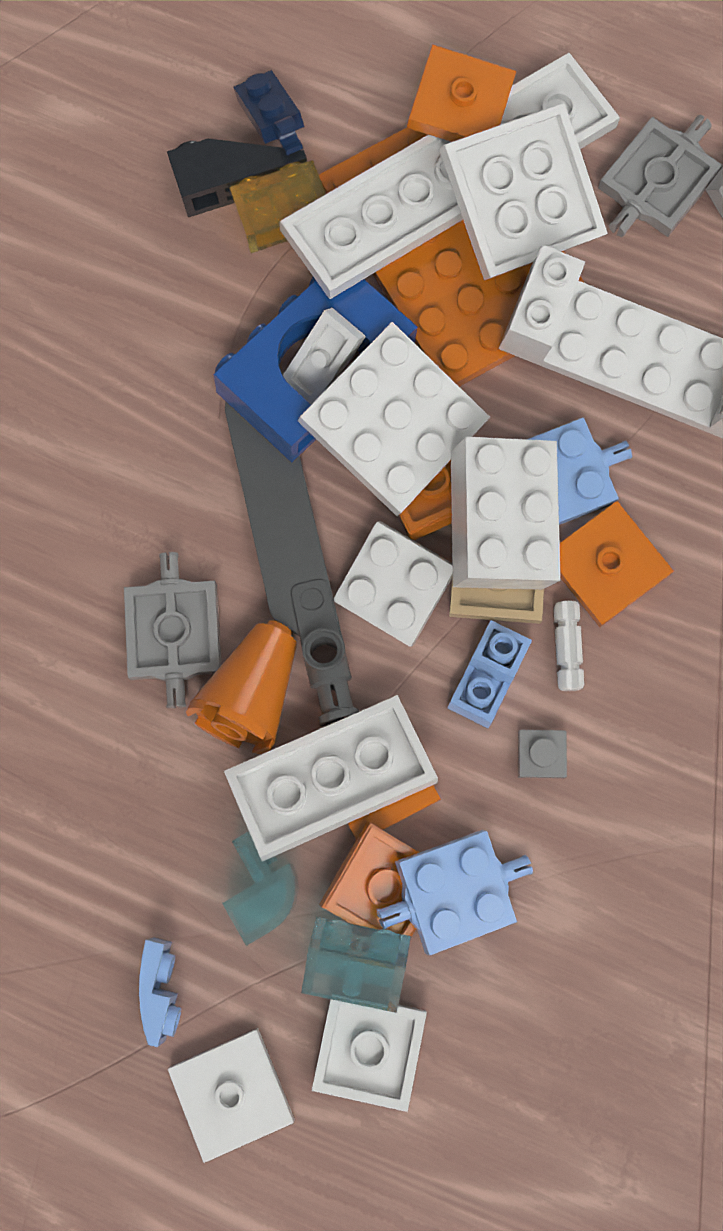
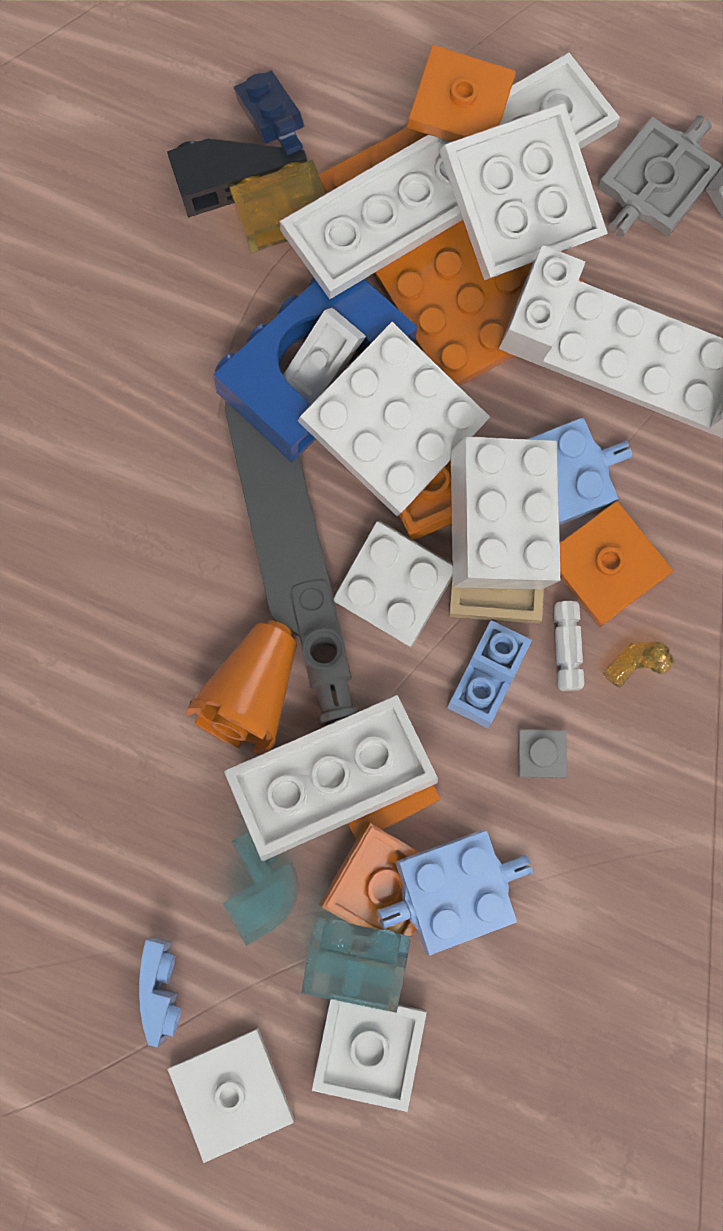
(172, 630): light grey plate -> none
(636, 656): none -> clear yellow arm

